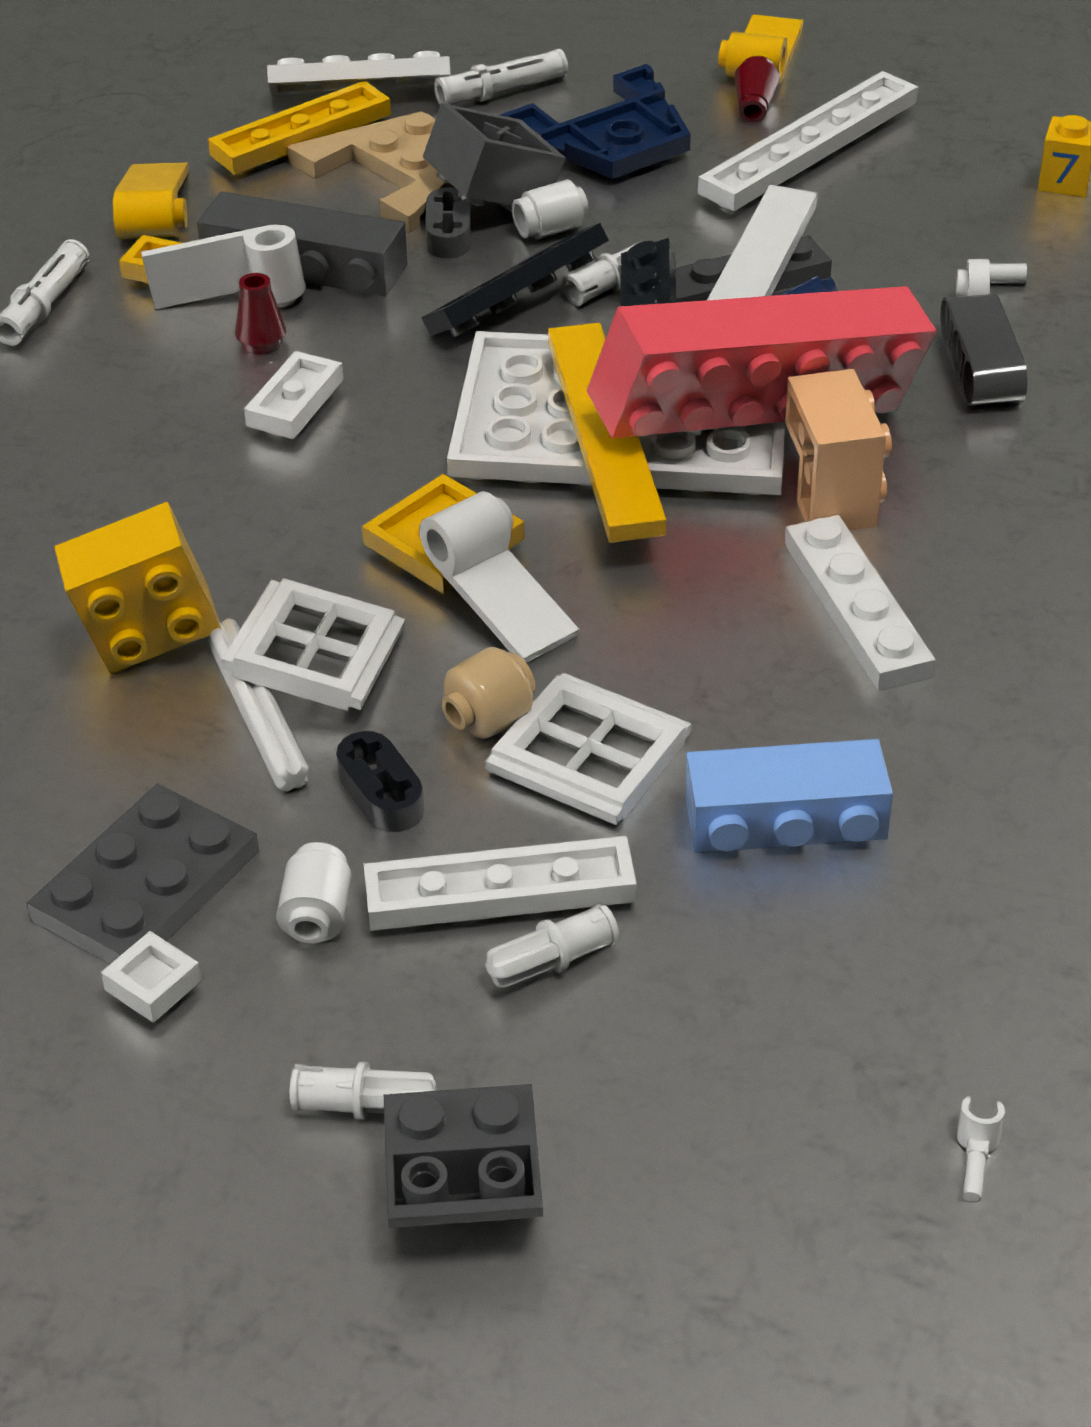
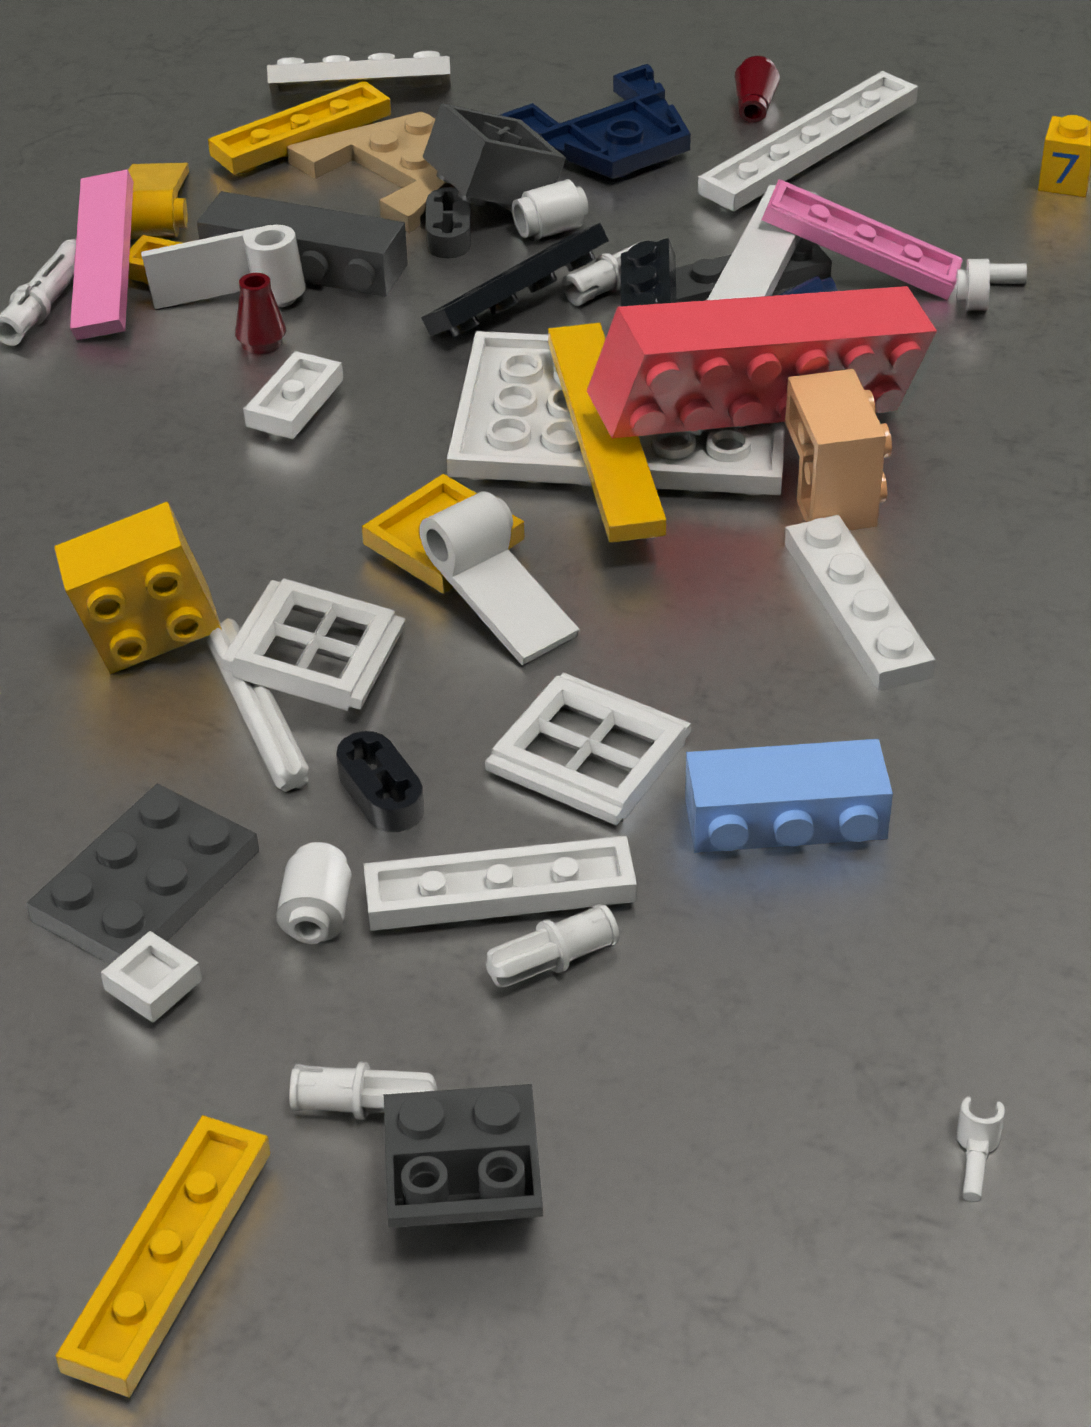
(102, 255): none -> bright pink tile
(163, 1257): none -> yellow plate
(485, 81): white pin -> none
(488, 692): tan head -> none
(764, 37): yellow door -> none
(862, 239): none -> bright pink tile
(983, 350): dark grey beam -> none

